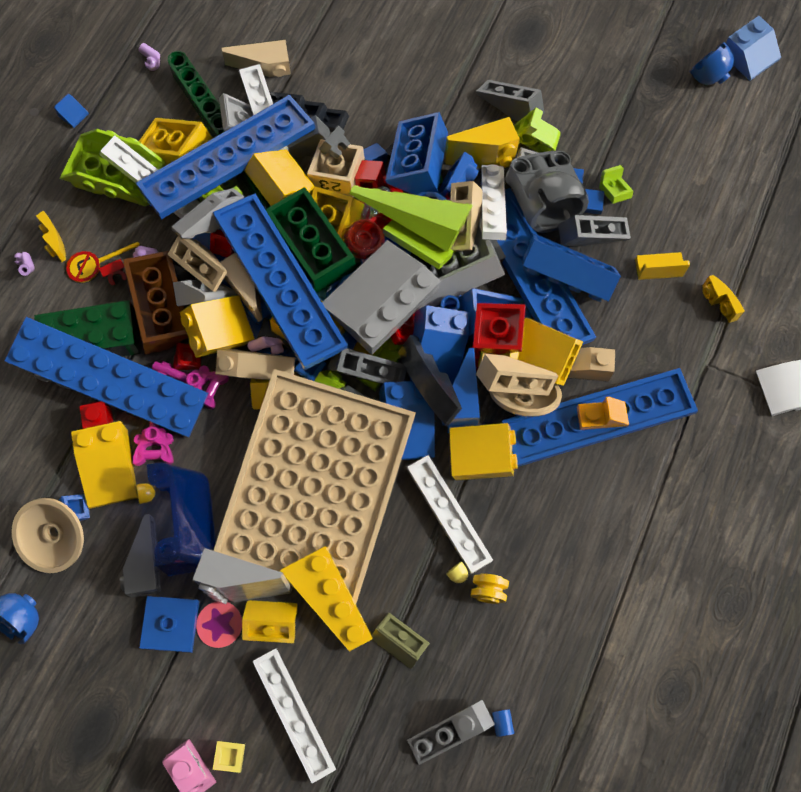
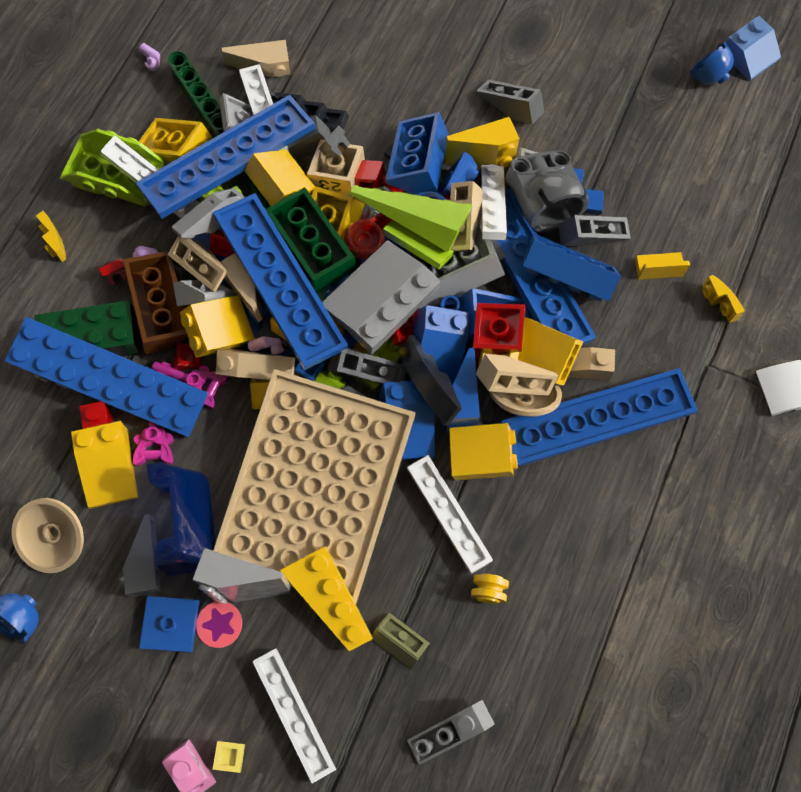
(25, 262): lavender arm -> none
(70, 110): blue slope -> none
(77, 504): blue slope -> none
(85, 265): piece -> none
(145, 493): yellow hinge -> none
(269, 621): yellow panel -> none
(375, 153): blue slope -> none
(458, 573): light yellow hinge -> none
(503, 723): blue hinge -> none
(536, 132): lime tile -> none
(602, 415): light orange slope -> none
(614, 186): lime bracket -> none

